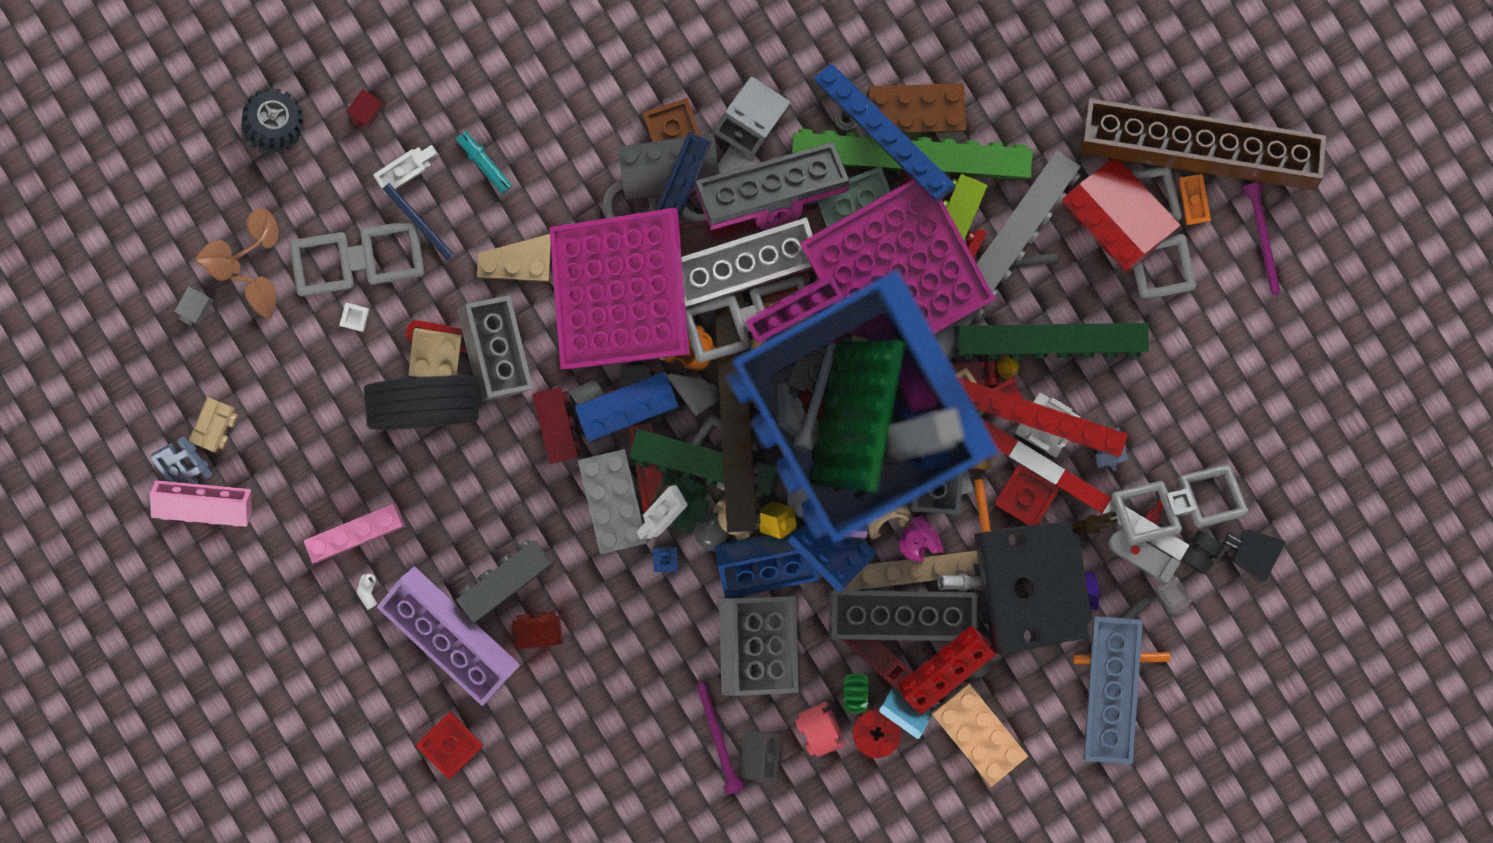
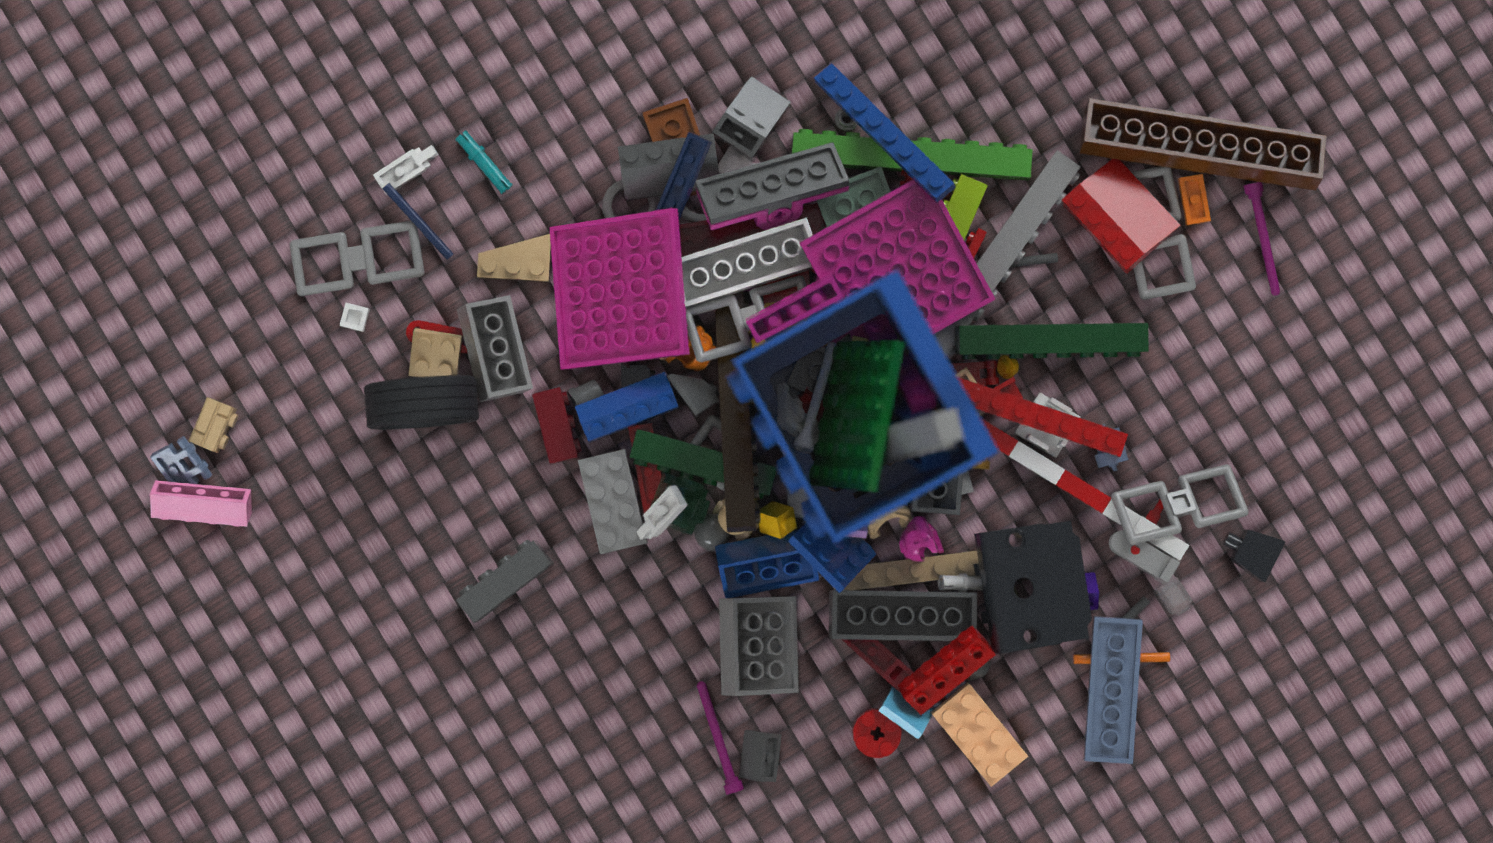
(193, 306): light grey brick -> none
(220, 263): nougat plant -> none
(272, 121): black wheel -> none
(354, 533): bright pink brick -> none
(365, 109): dark red brick -> none
(365, 590): white arm -> none
(448, 635): lavender brick -> none
(449, 745): red plate -> none
(538, 631): clear red brick -> none
(665, 559): blue tile -> none
(820, 730): coral brick -> none
(855, 693): green gear -> none
(922, 107): dark orange plate -> none
(982, 505): orange bar -> none
(1026, 496): red plate -> none
(1094, 523): dark brown pin -> none
(1202, 552): pearl dark grey wheel -> none

